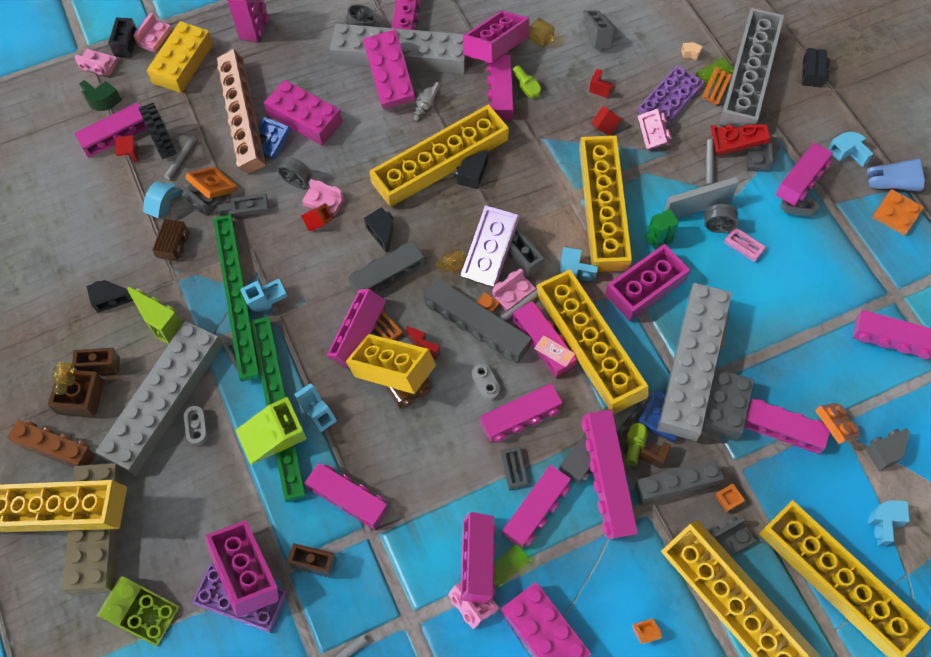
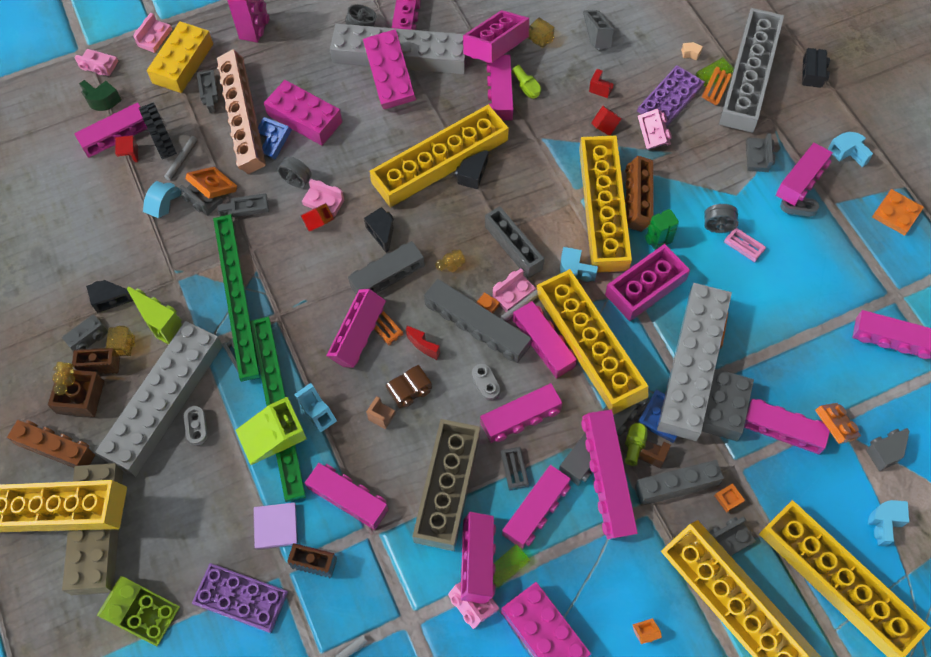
(85, 334): none -> dark grey bracket
(121, 340): none -> clear yellow brick
(122, 37): black brick -> none
(170, 240): reddish brown brick -> none
(208, 89): none -> dark grey hinge
(241, 568): dark pink brick -> none
(262, 298): medium azure brick -> none
(275, 526): none -> lavender tile
(380, 413): none -> nougat panel
(391, 363): yellow brick -> none
(425, 99): light grey piece -> none
(446, 485): none -> dark tan brick
(490, 245): tile -> none
(554, 351): bright pink sticker -> none
(639, 193): none -> dark orange brick
(702, 198): light grey tile -> none
(710, 162): light grey bar -> none
(733, 139): red wing -> none
(902, 175): medium blue piece -> none

